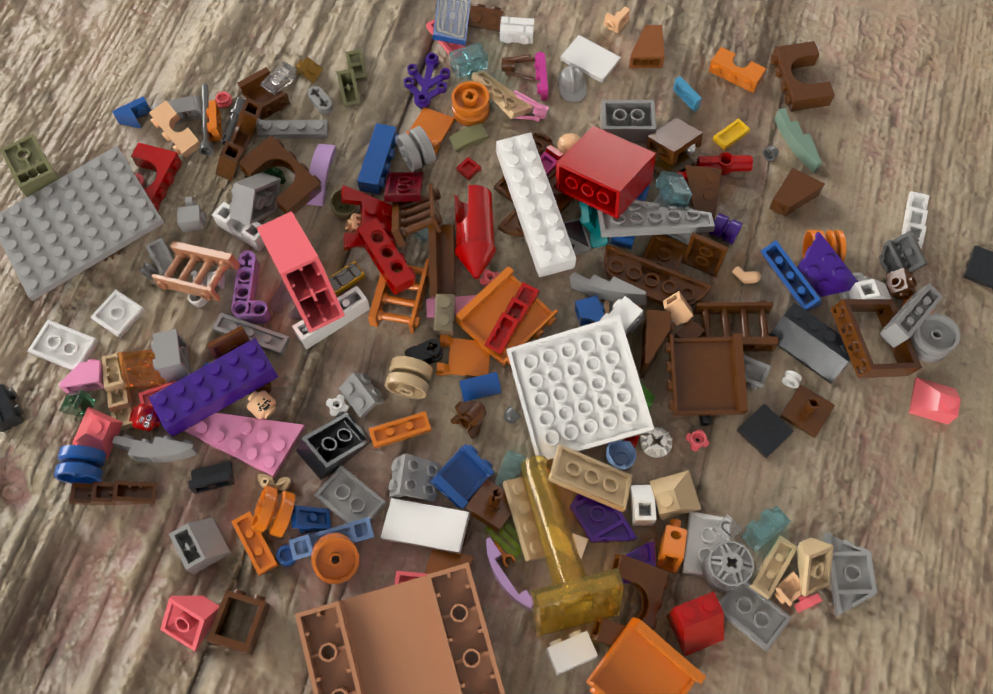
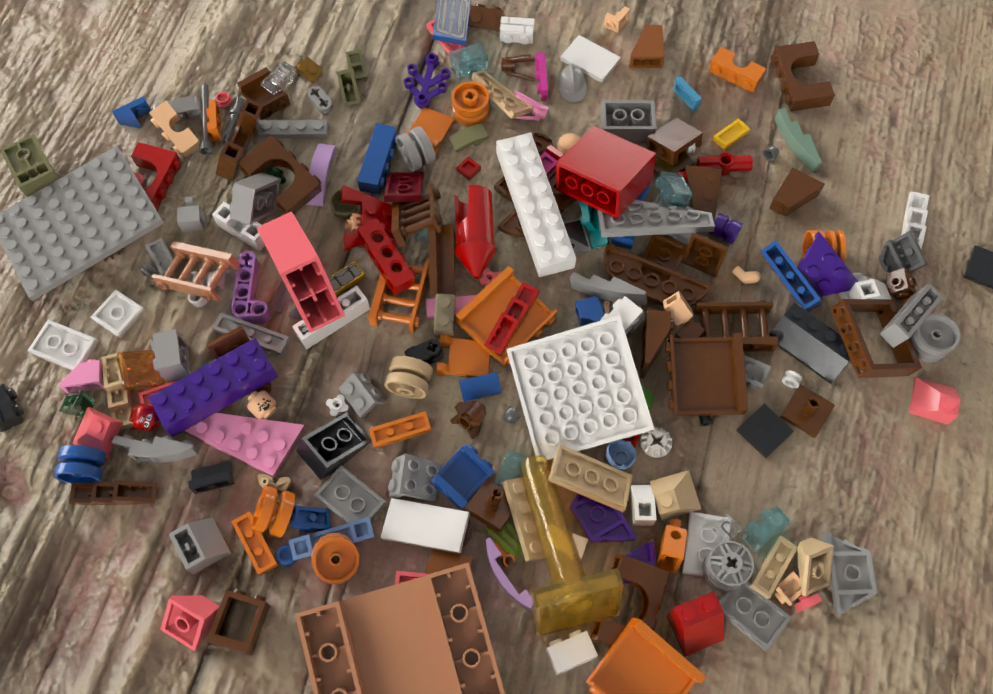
(699, 434): coral plate -> none

